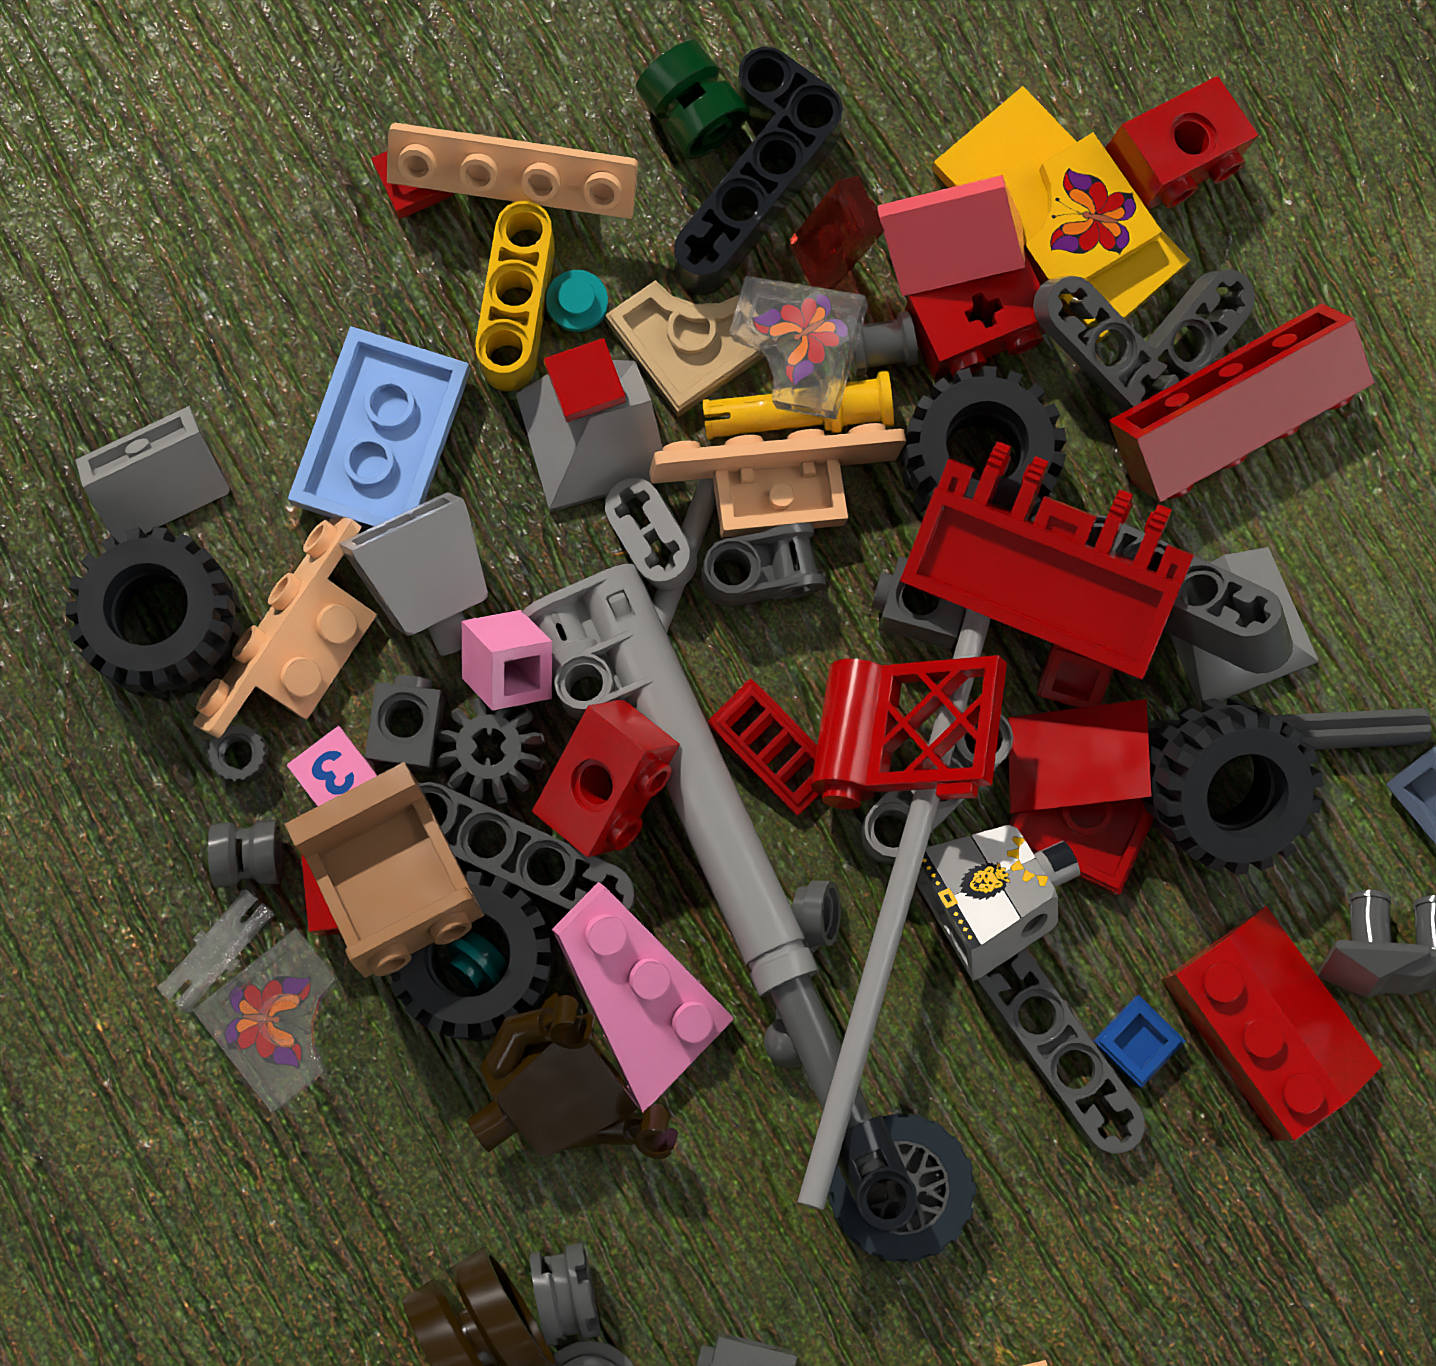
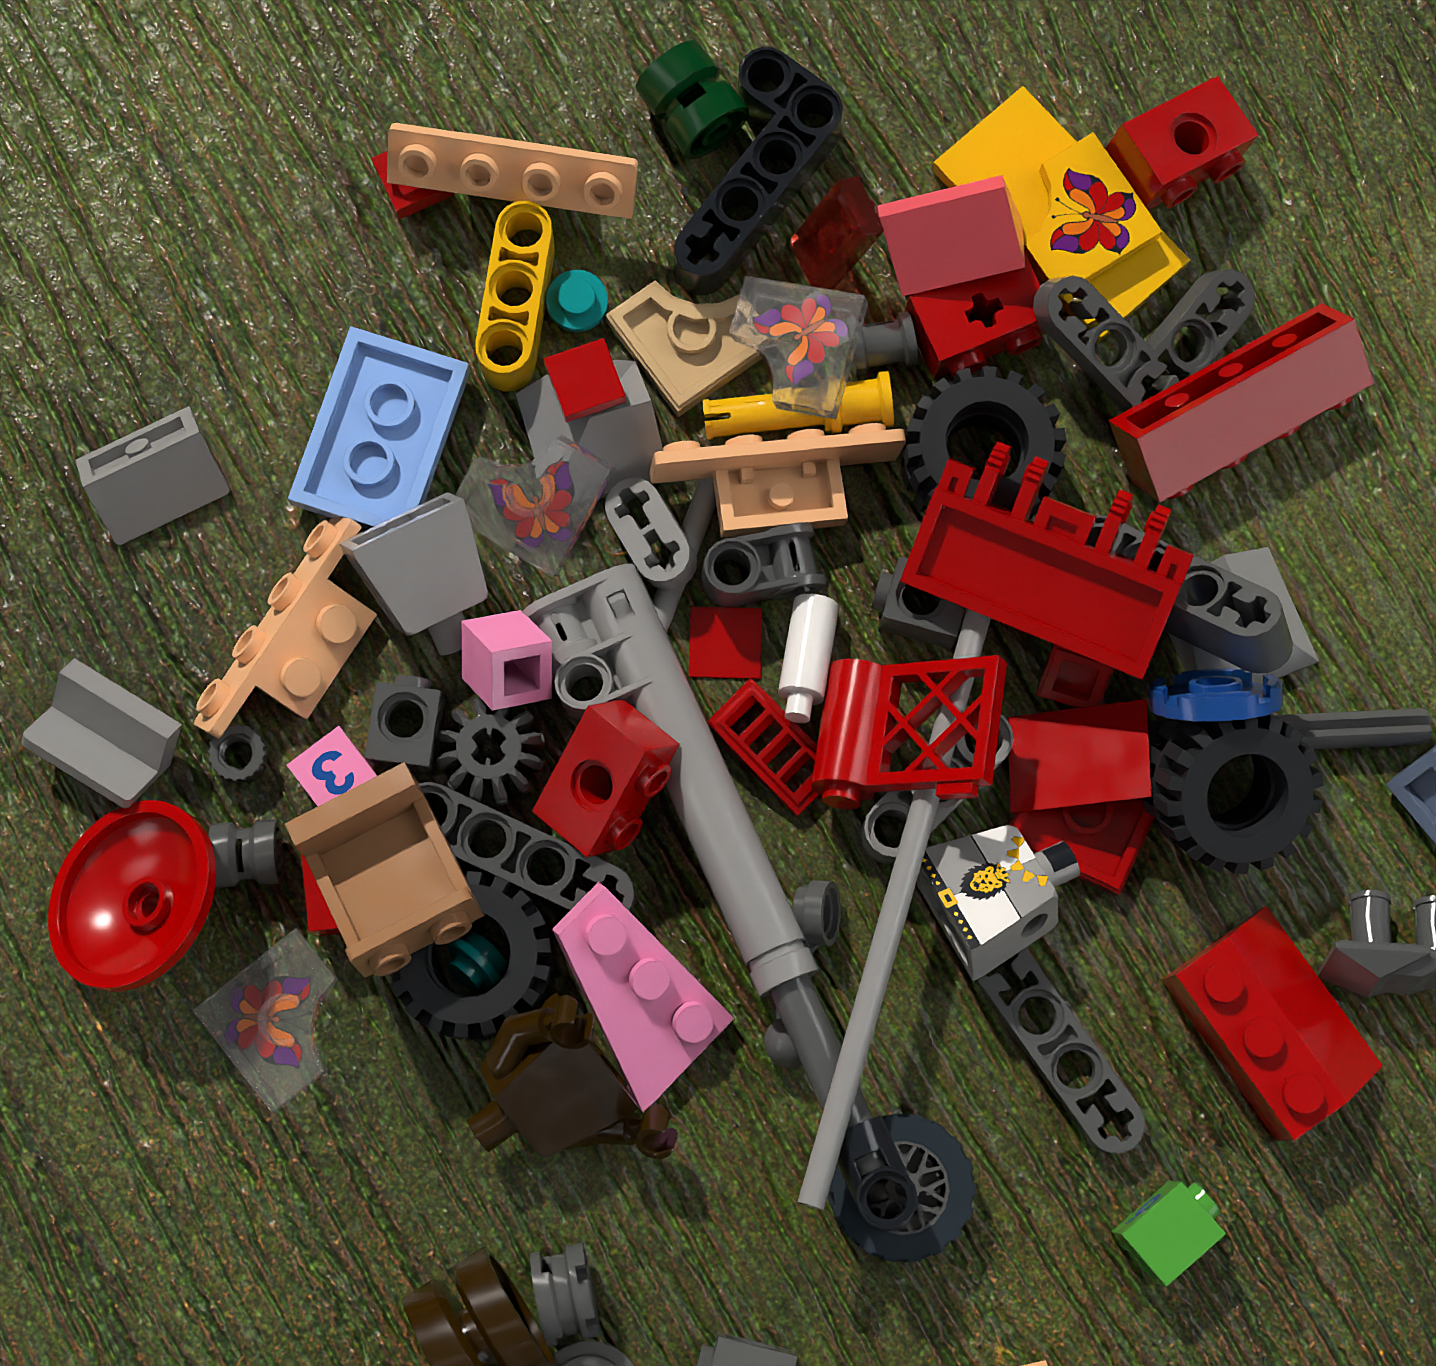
(103, 735): none -> light grey panel
(122, 574): black tyre -> none
(132, 896): none -> red dish
(216, 951): clear pin -> none
(536, 505): none -> clear tile
(725, 642): none -> red sticker
(807, 655): none -> white cylinder
(1138, 1041): blue tile -> none
(1170, 1230): none -> bright green brick
(1215, 695): none -> blue tile

